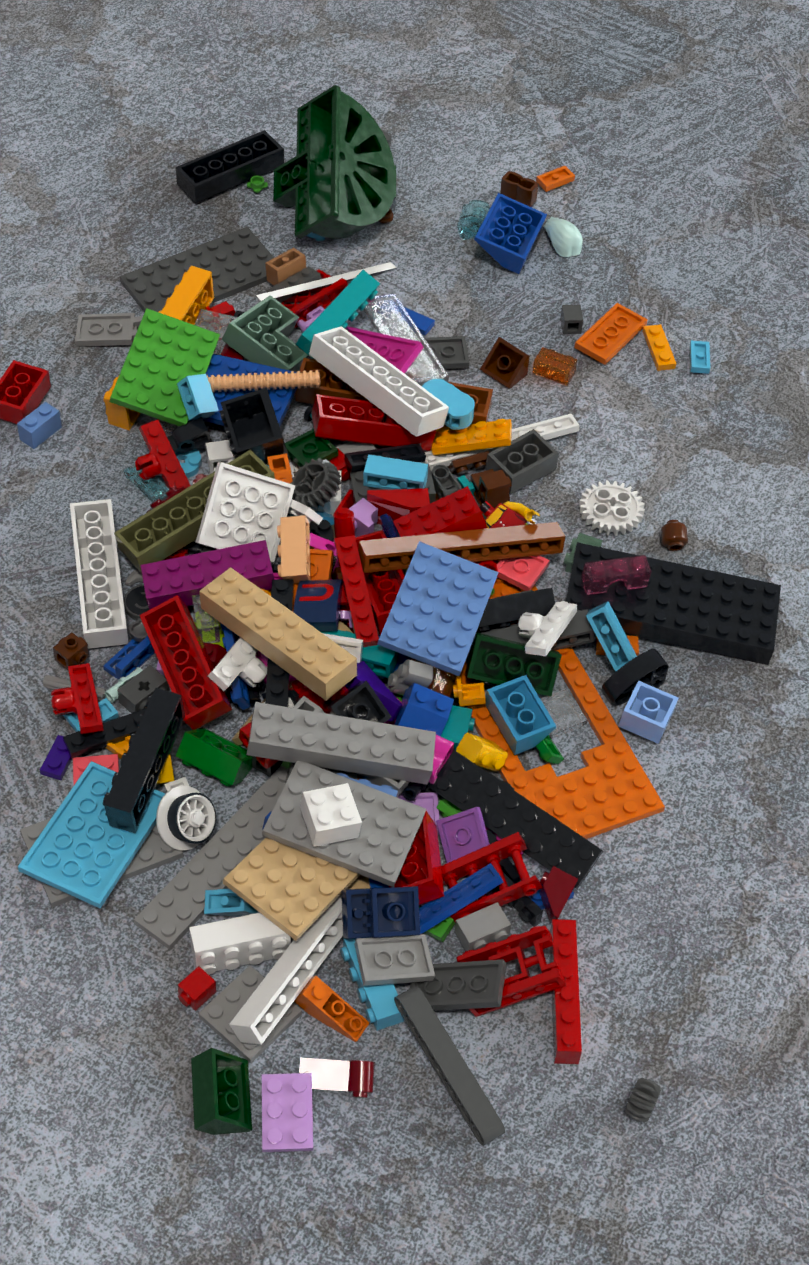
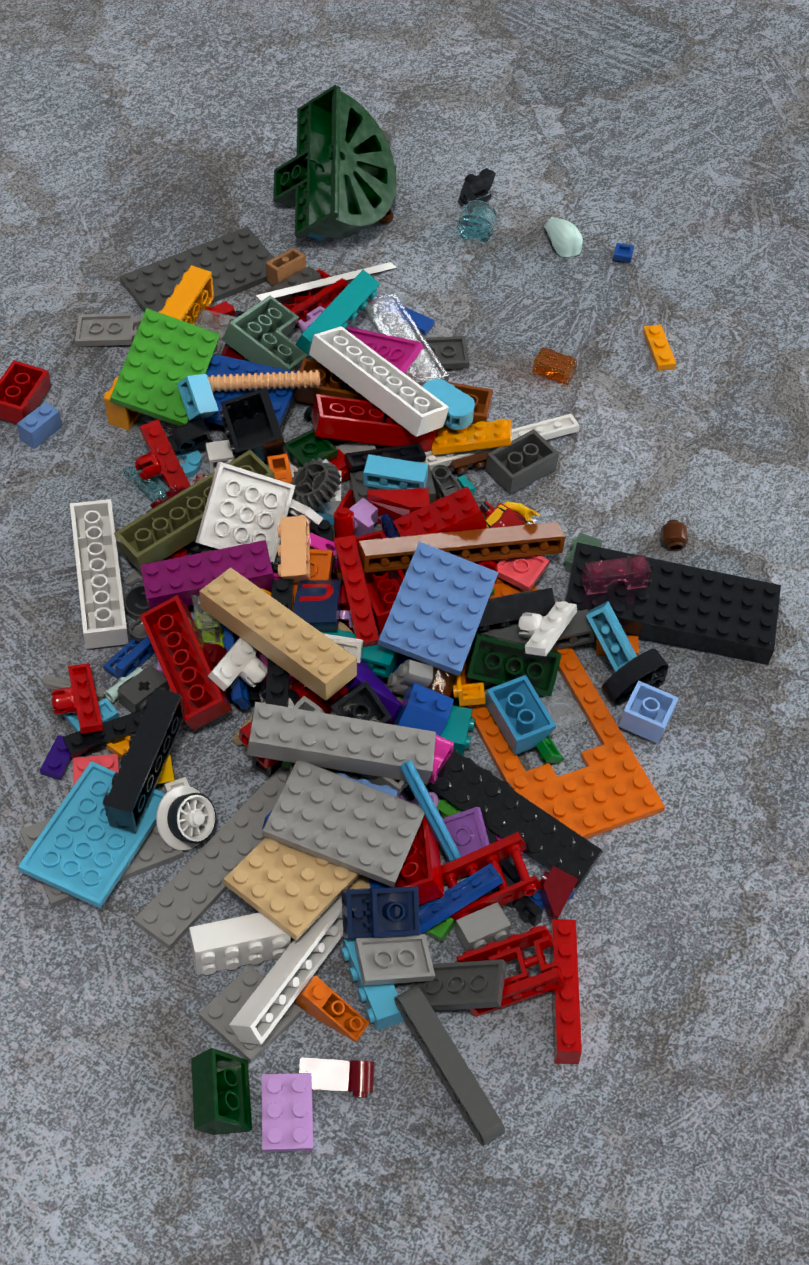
(71, 651): reddish brown brick -> none
(196, 988): red brick -> none
(215, 756): green slope -> none
(226, 903): medium azure slope -> none
(229, 166): black brick -> none
(257, 183): bright green plate -> none
(330, 814): white brick -> none
(430, 810): none -> dark azure axle
(477, 187): none -> black piece
(482, 752): yellow brick -> none
(491, 487): reddish brown brick -> none
(506, 363): reddish brown slope -> none
(510, 232): blue slope -> none
(519, 188): reddish brown brick -> none
(555, 178): orange plate -> none
(571, 319): dark grey brick -> none
(610, 333): orange plate -> none
(611, 508): white gear -> none
(623, 252): none -> blue plate
(643, 1099): dark grey gear -> none
(699, 357): medium azure plate -> none

